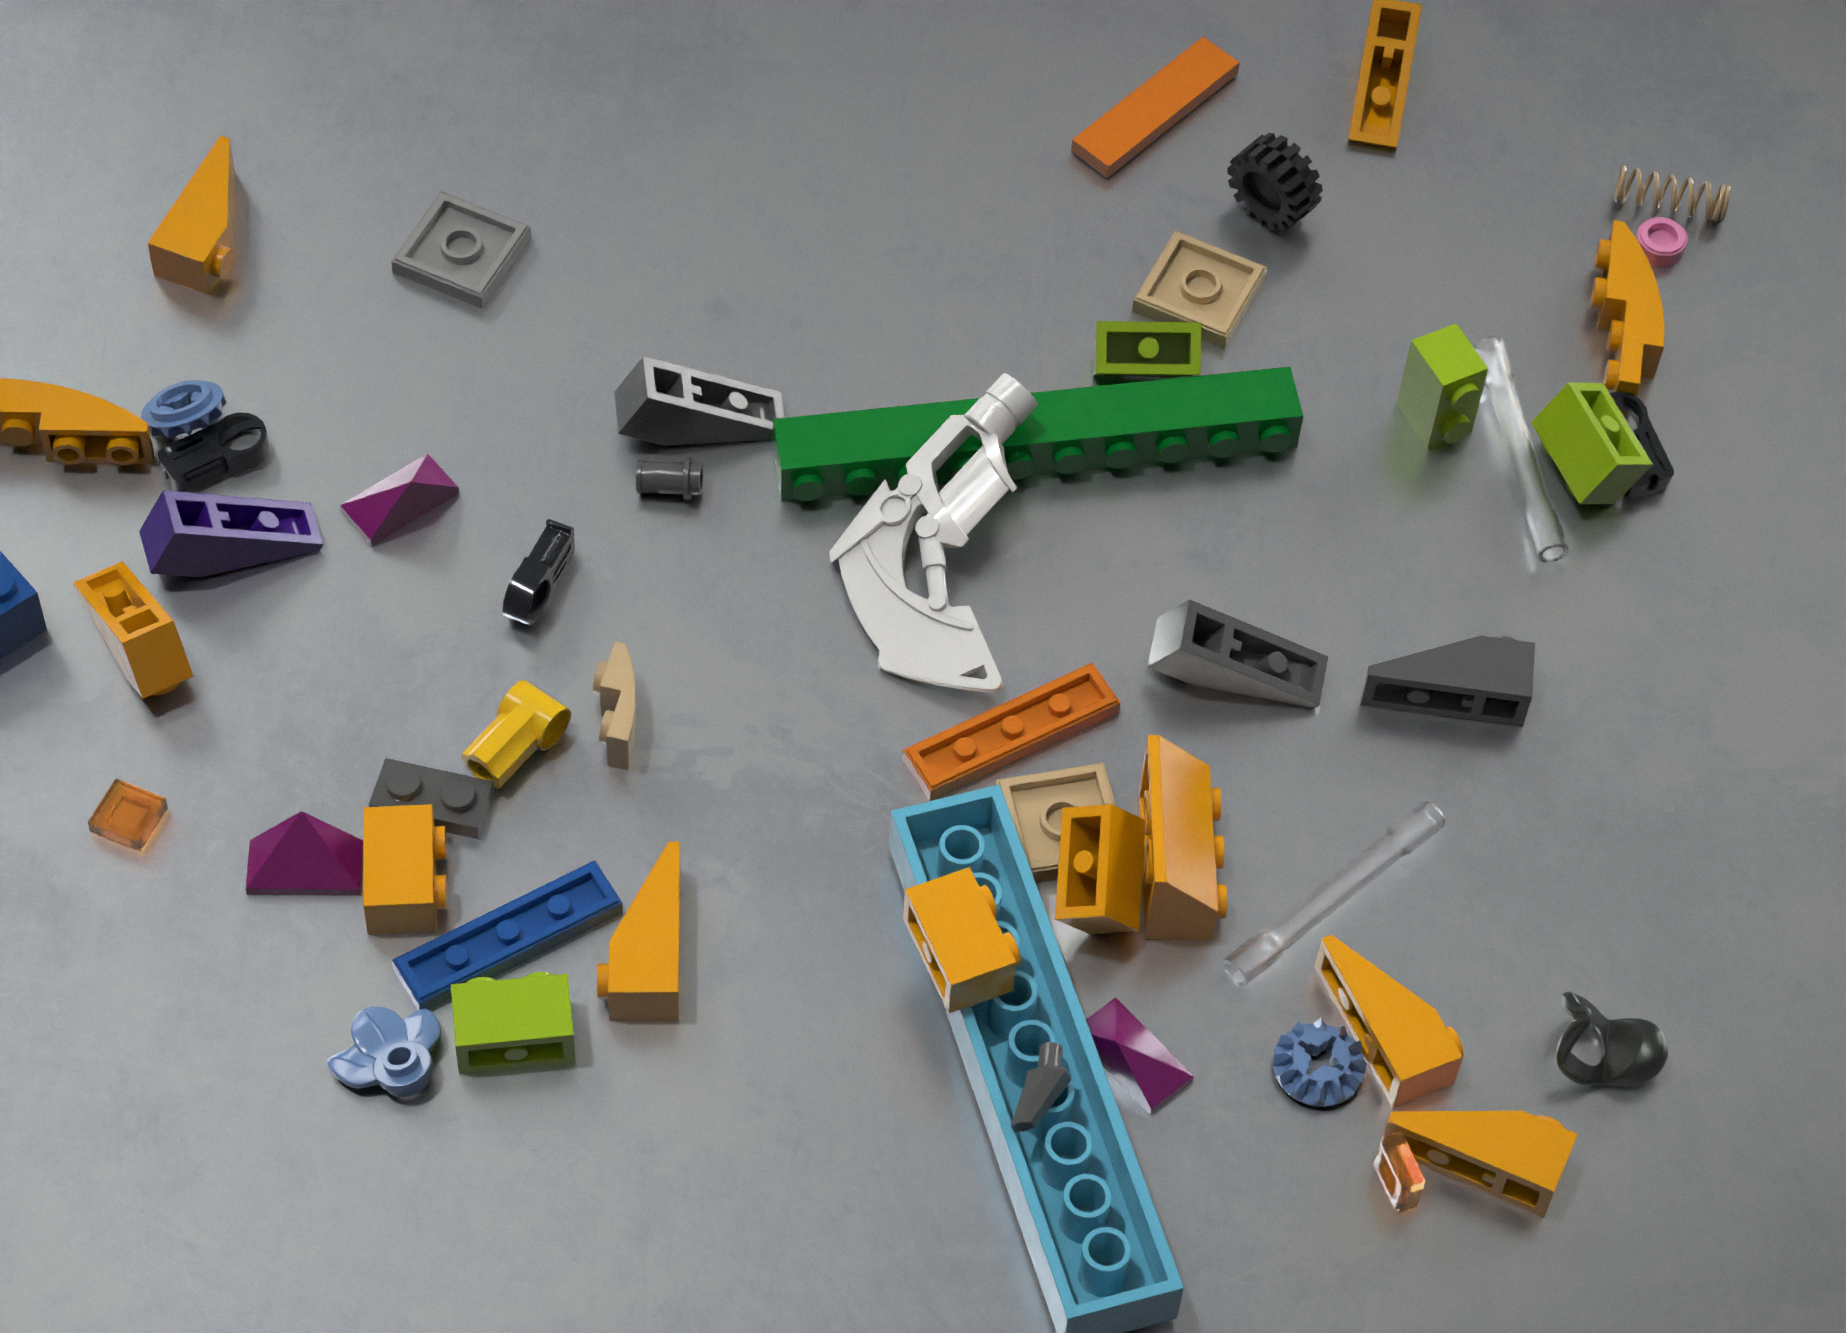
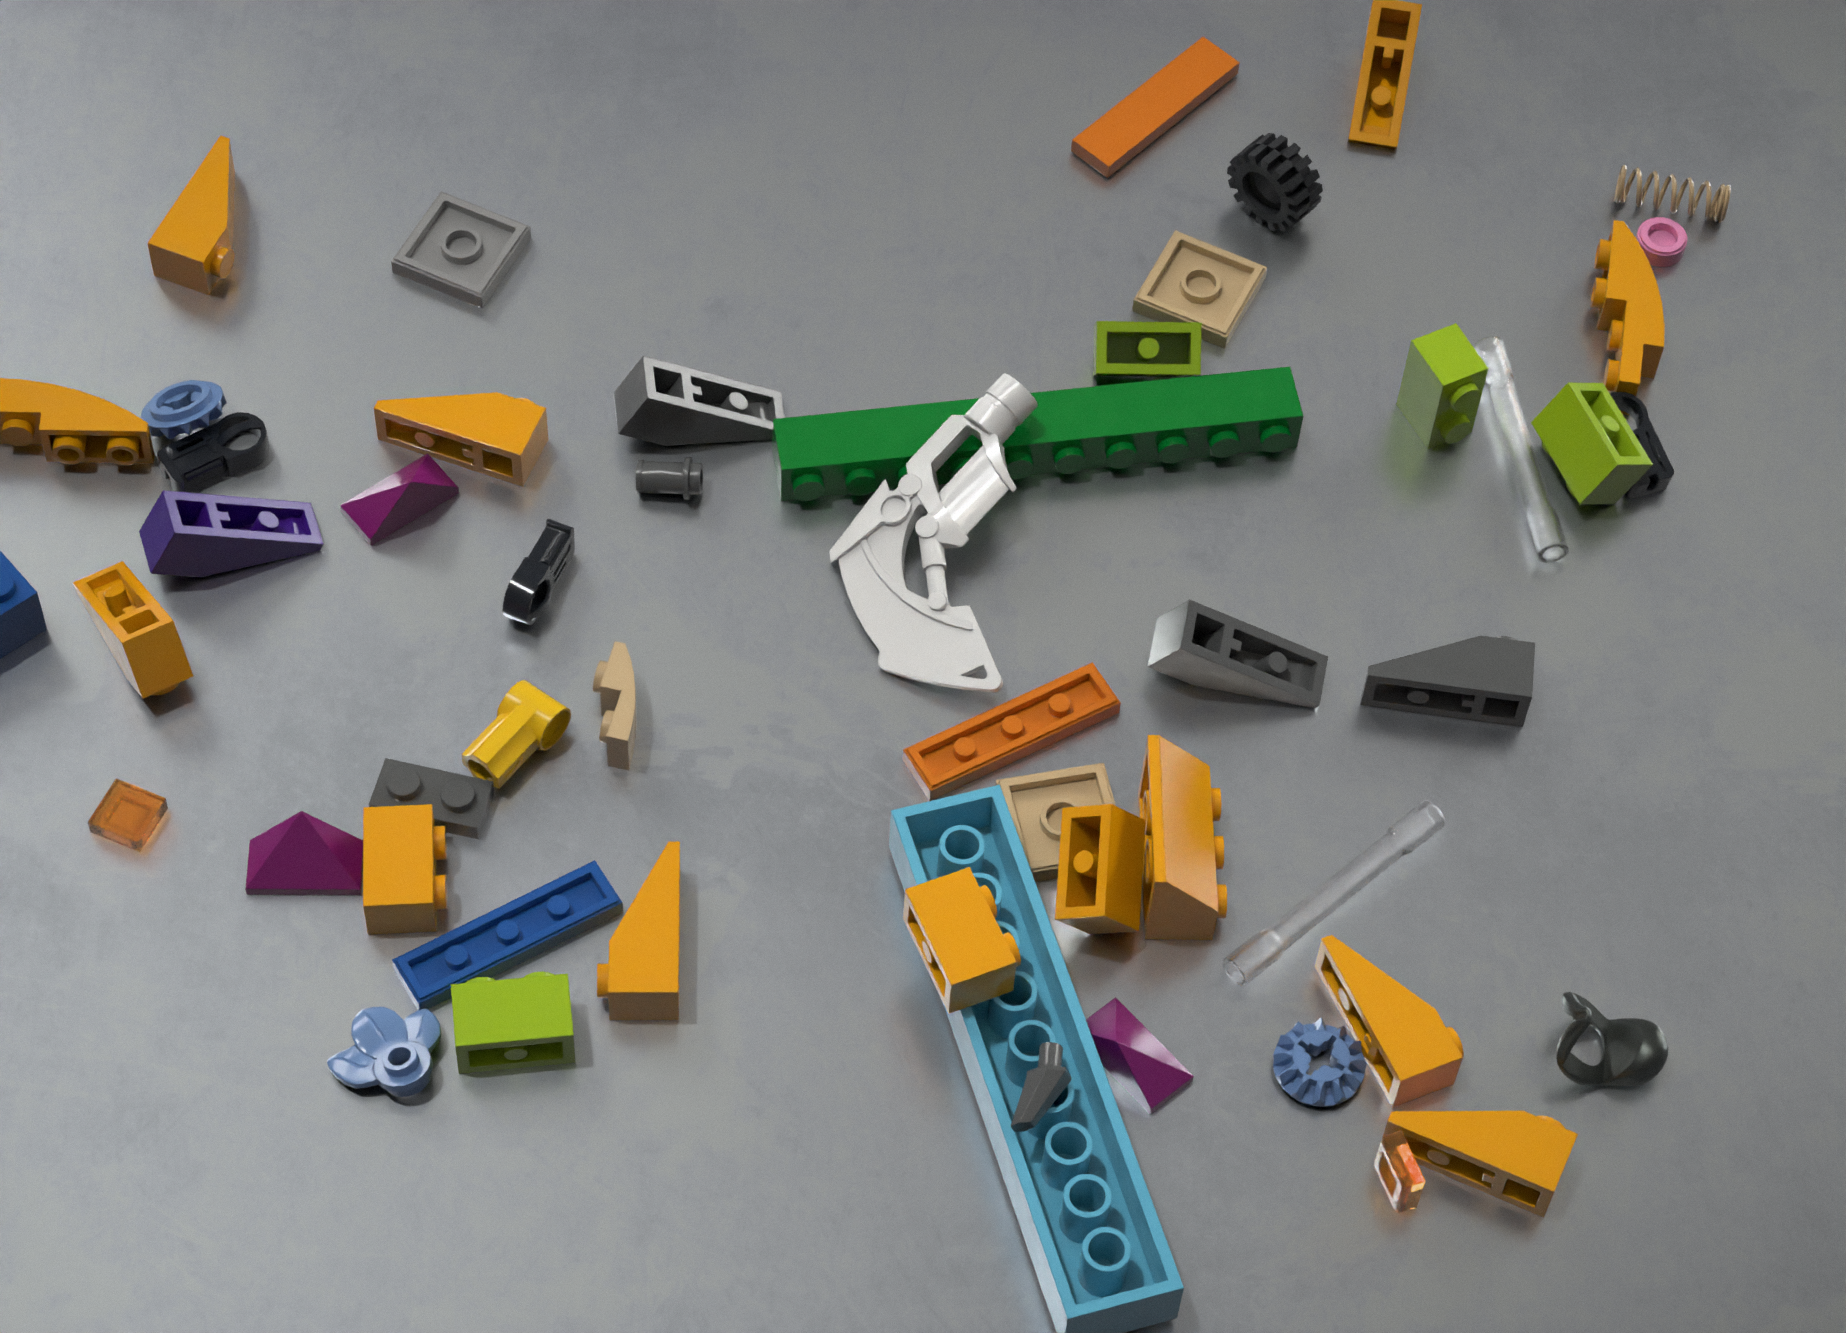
(473, 431): none -> light orange slope

